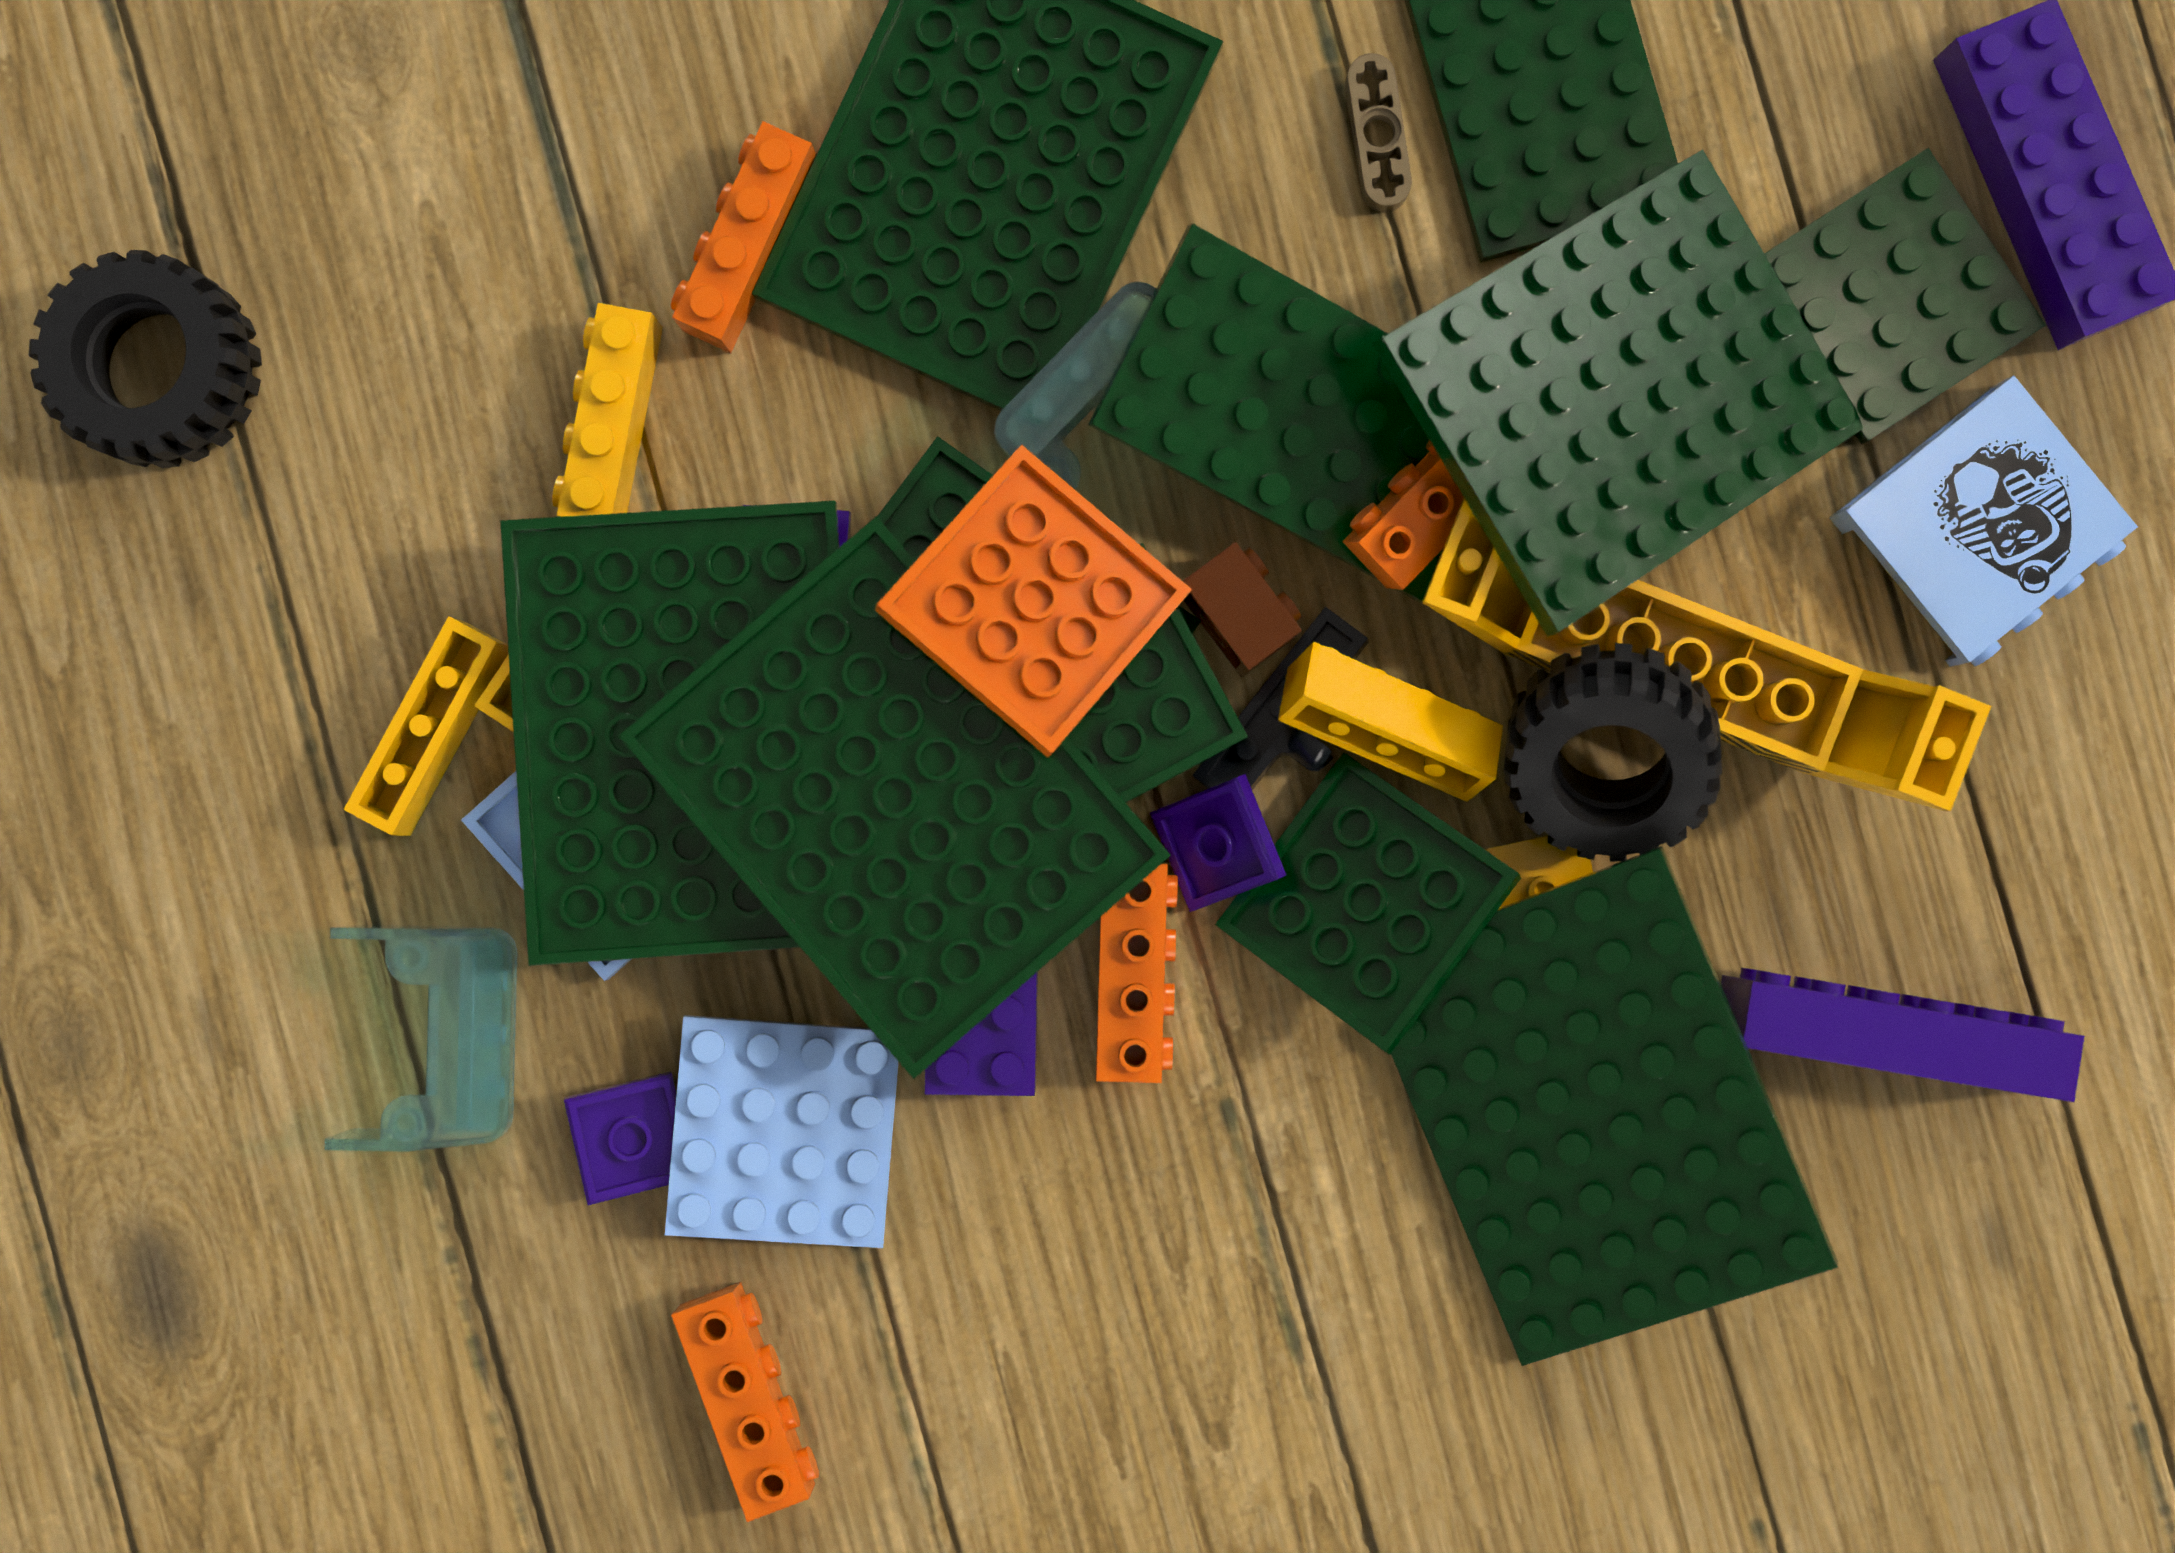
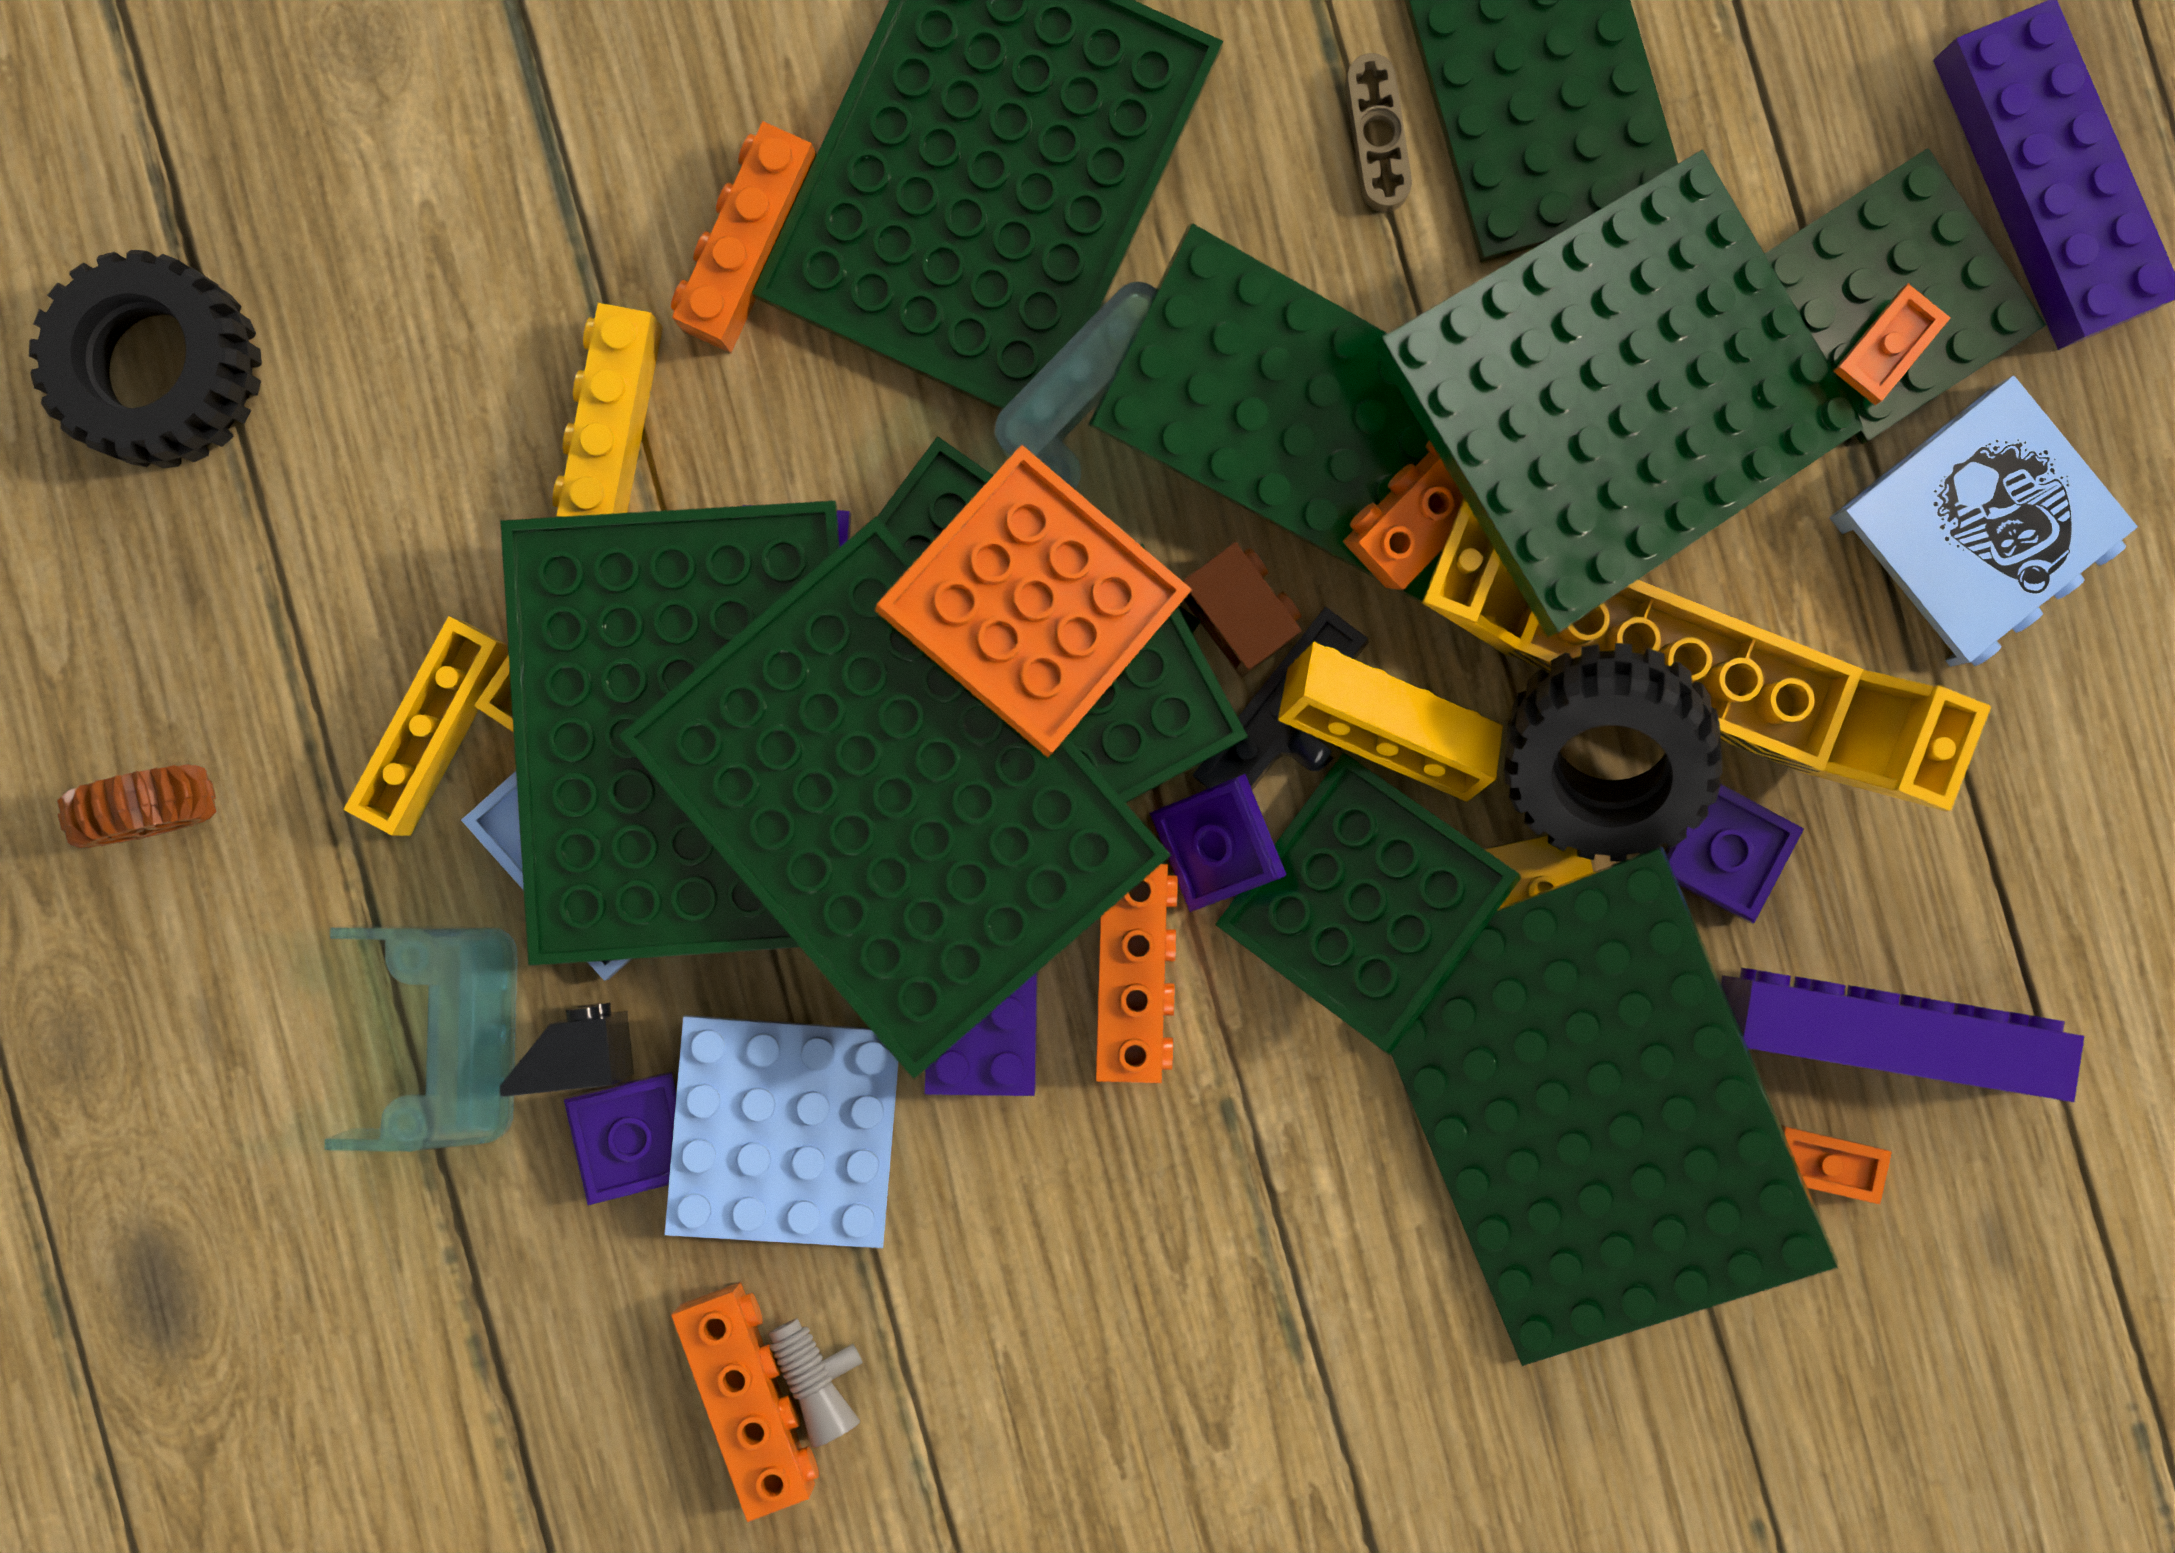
(136, 805): none -> dark orange gear
(575, 1053): none -> black slope
(810, 1380): none -> light grey piece
(1734, 854): none -> dark purple plate
(1839, 1164): none -> orange plate
(1891, 344): none -> orange plate

